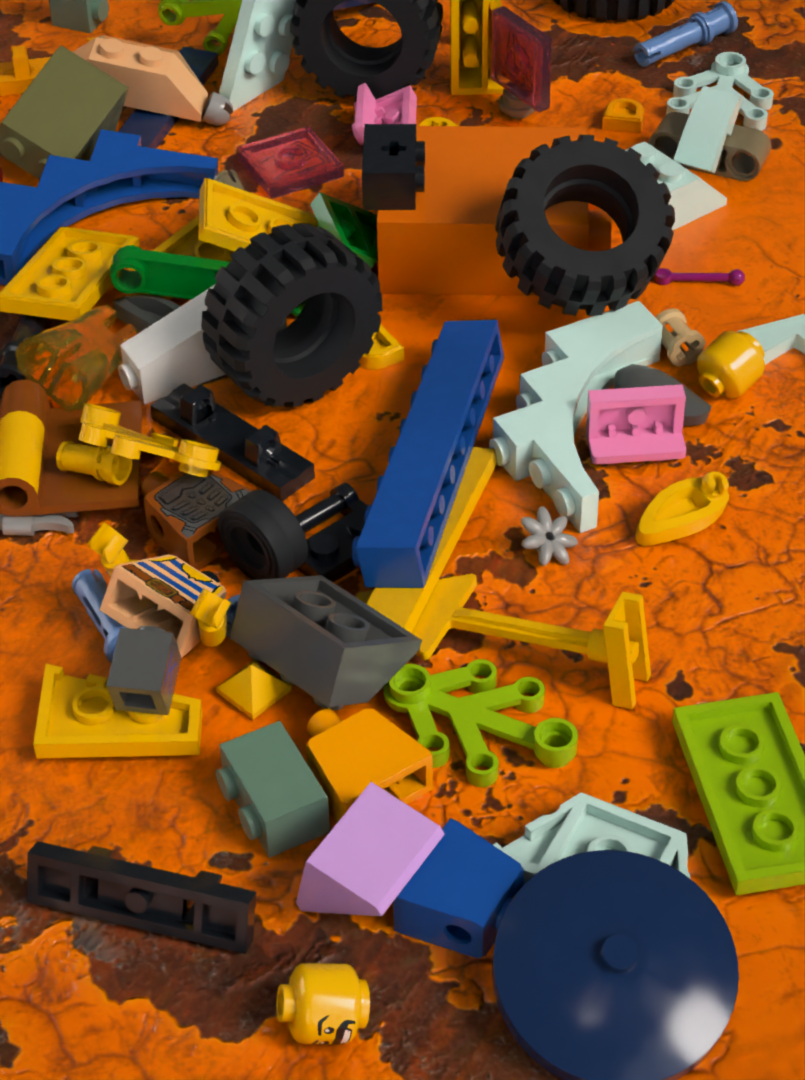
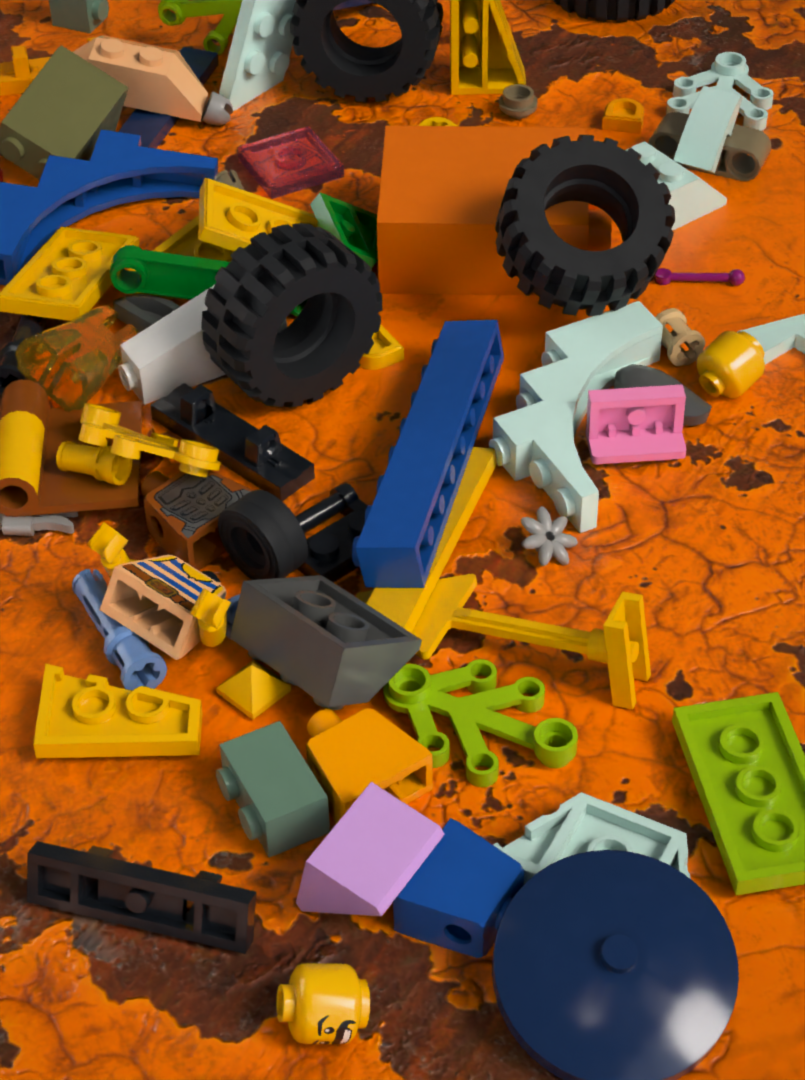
(144, 670): dark grey brick -> none
(392, 167): black brick -> none
(393, 108): bright pink bracket -> none
(521, 58): clear pink tile -> none
(683, 509): yellow arm -> none
(698, 30): medium blue pin -> none

